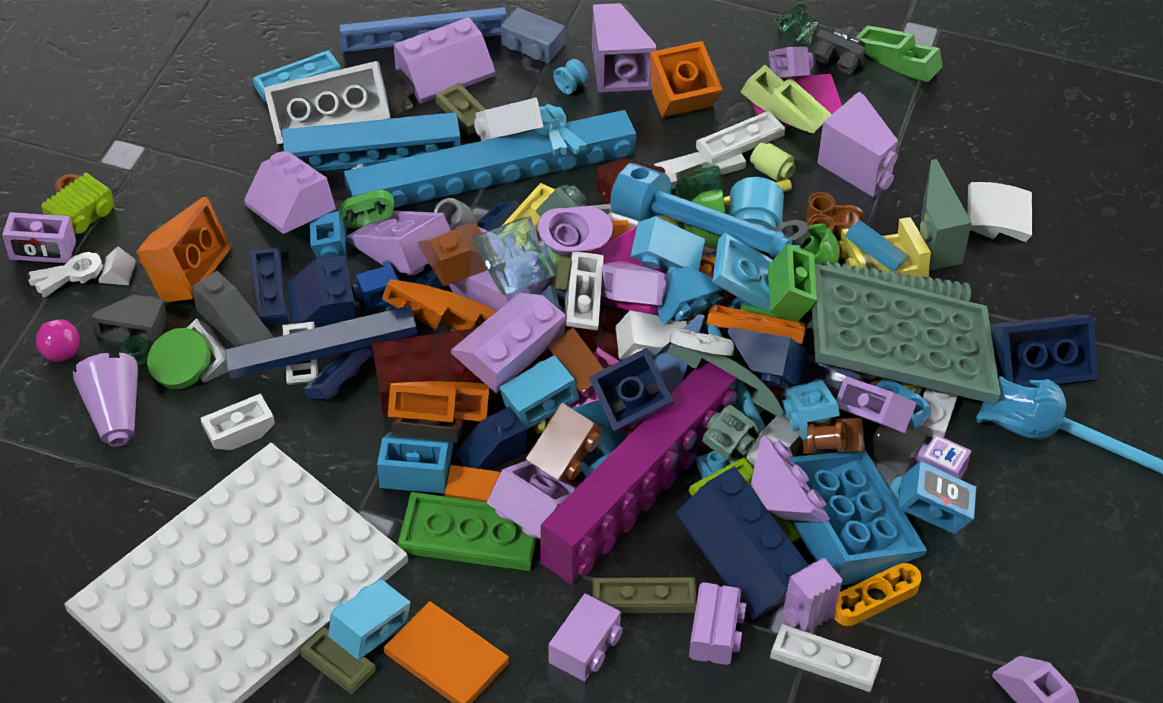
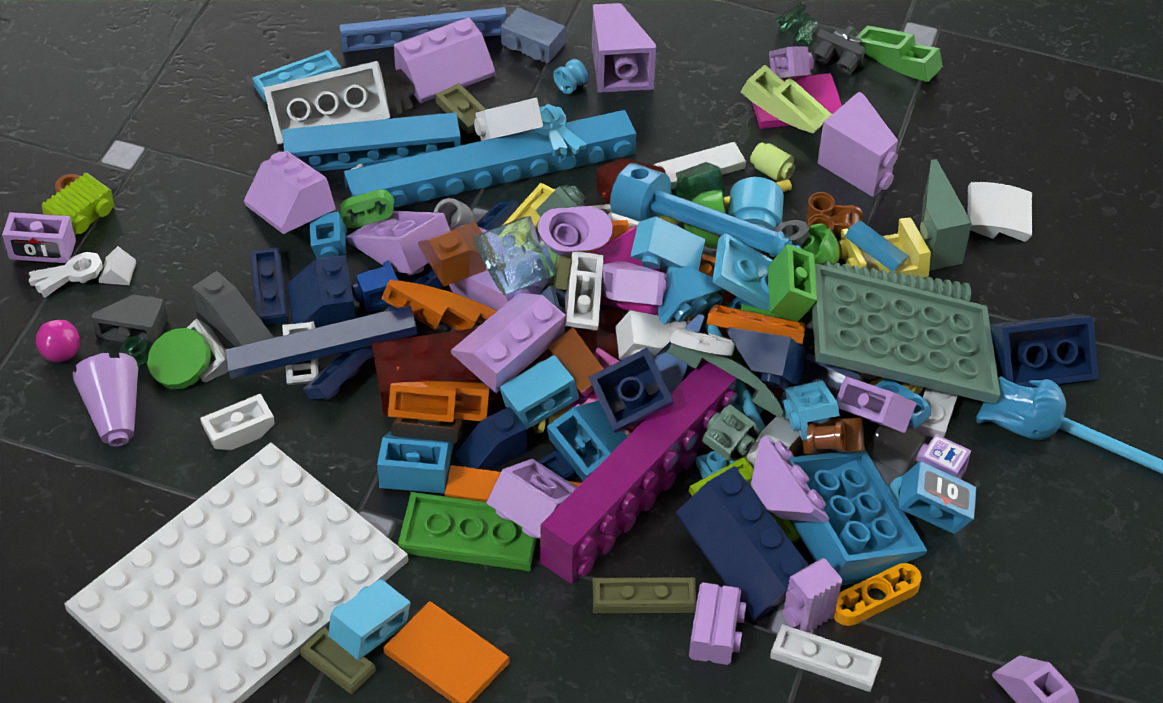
(184, 251): orange slope -> none
(565, 444): brick -> none
(585, 637): lavender brick -> none
(683, 79): orange slope -> none
(740, 137): white tile -> none

